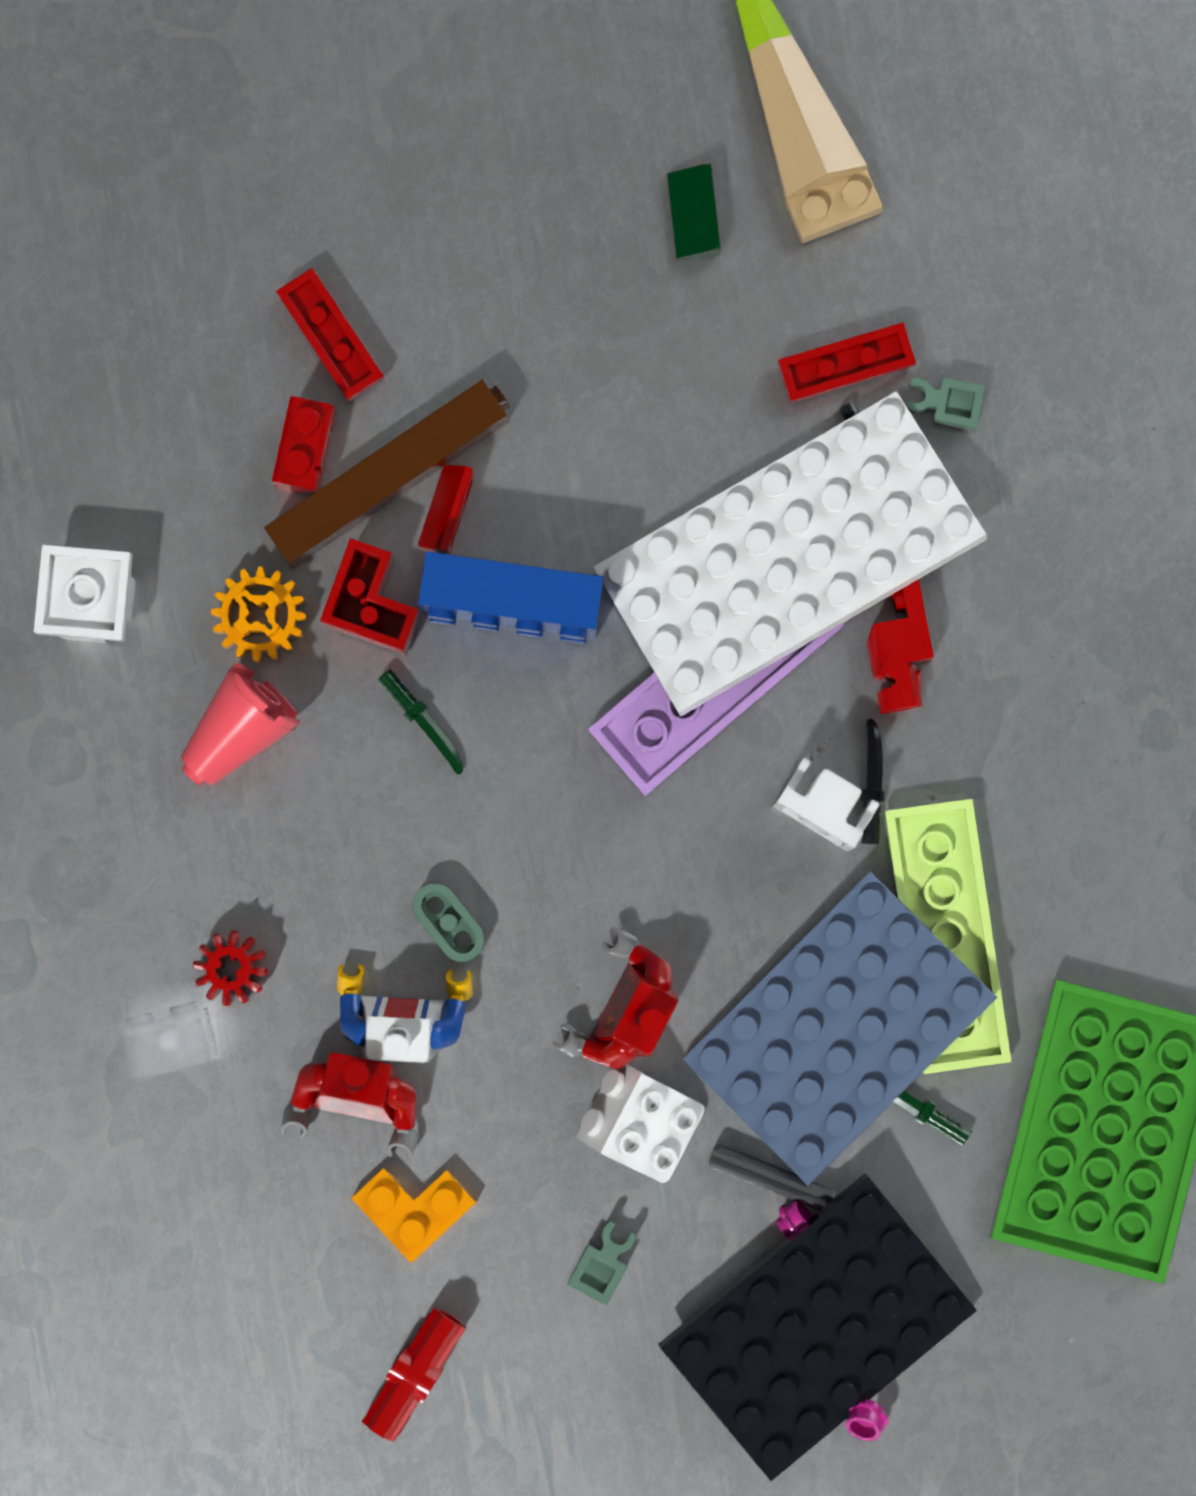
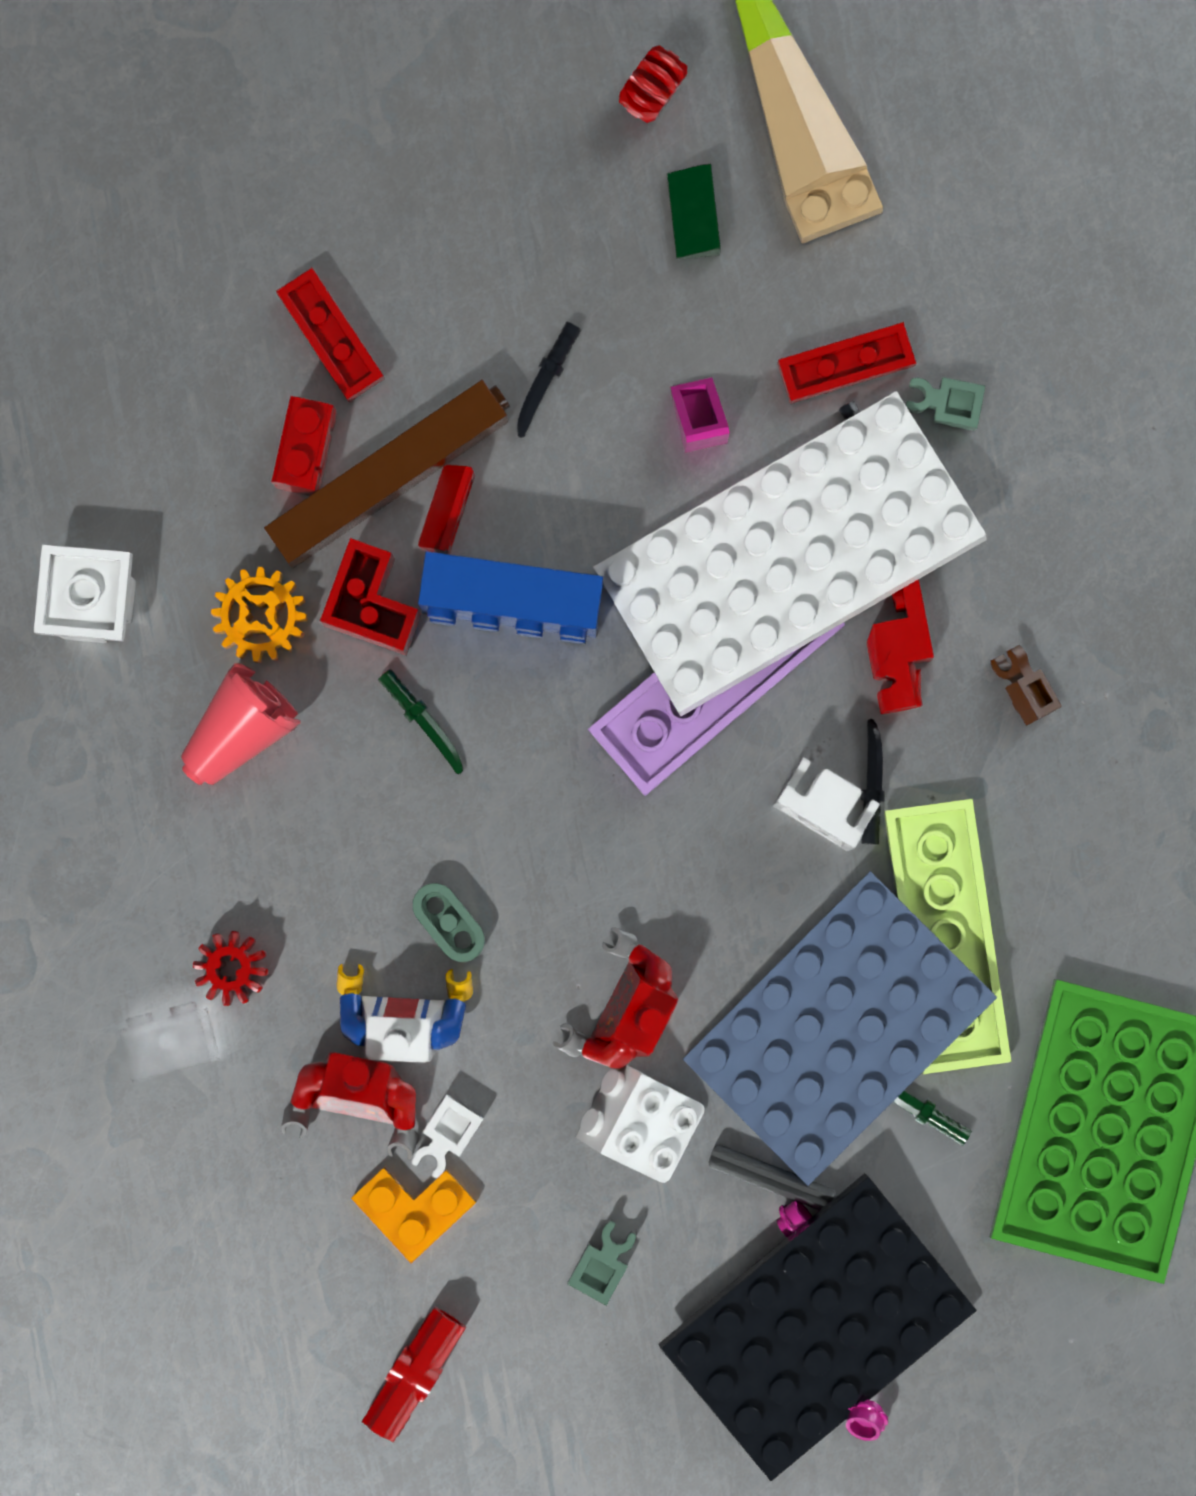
(450, 1130): none -> white plate
(549, 368): none -> black piece
(653, 84): none -> red gear
(699, 415): none -> dark pink slope
(1029, 689): none -> reddish brown plate

